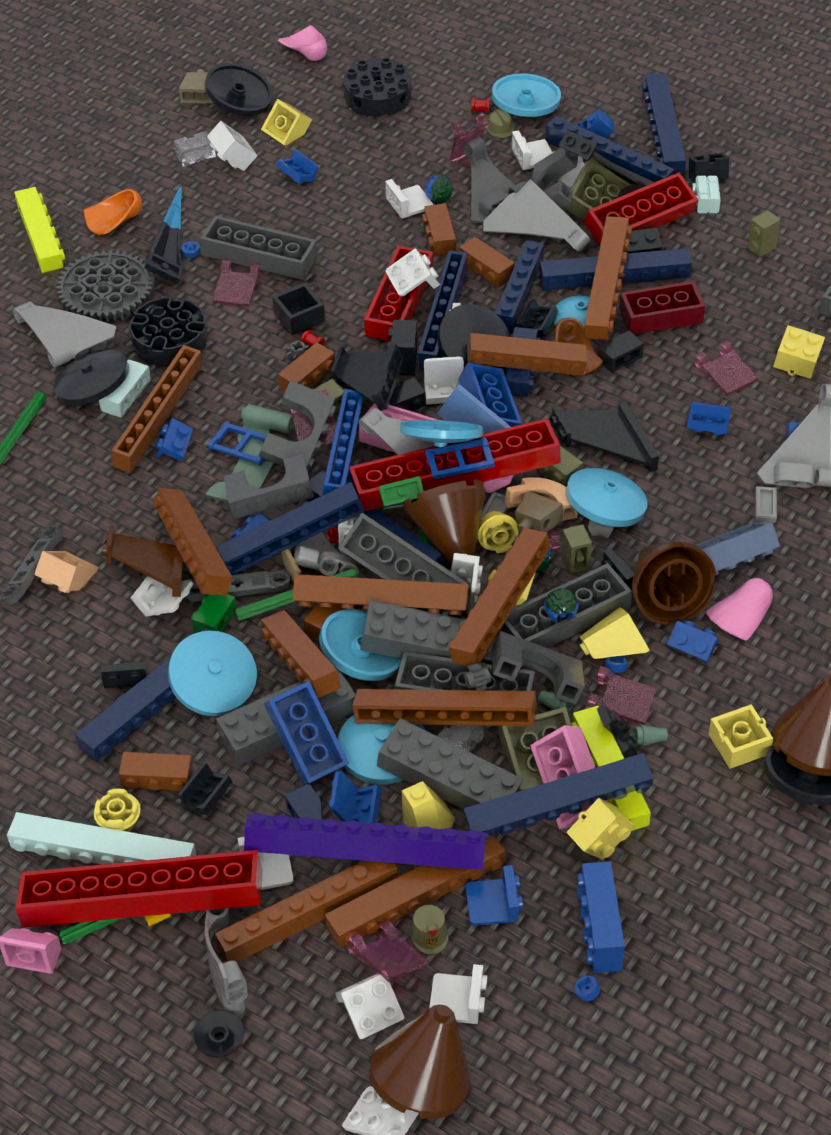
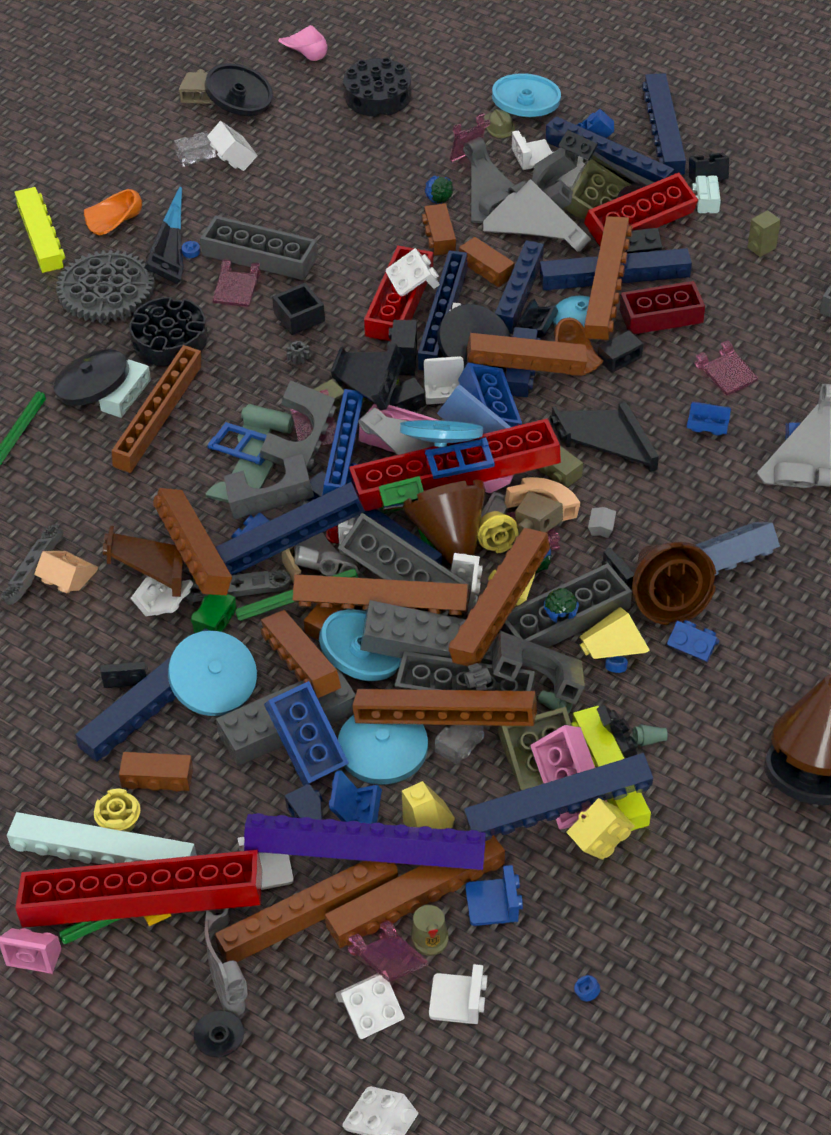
(64, 332): light grey panel -> none
(173, 439): blue bracket -> none
(204, 790): black bracket -> none
(286, 123): light yellow slope -> none
(298, 167): blue bracket -> none
(308, 367): dark orange brick -> none
(310, 339): red bush -> none
(406, 201): white bracket -> none
(423, 1066): reddish brown cone -> none
(444, 767): dark grey brick -> none
(480, 105): red bush -> none
(576, 549): olive brick -> none
(601, 917): blue brick -> none
(606, 497): medium azure dish -> none
(625, 696): clear pink flag -> none
(740, 736): light yellow brick -> none
(744, 609): bright pink hair -> none
(765, 504): light grey tile -> none
(798, 352): light yellow brick -> none

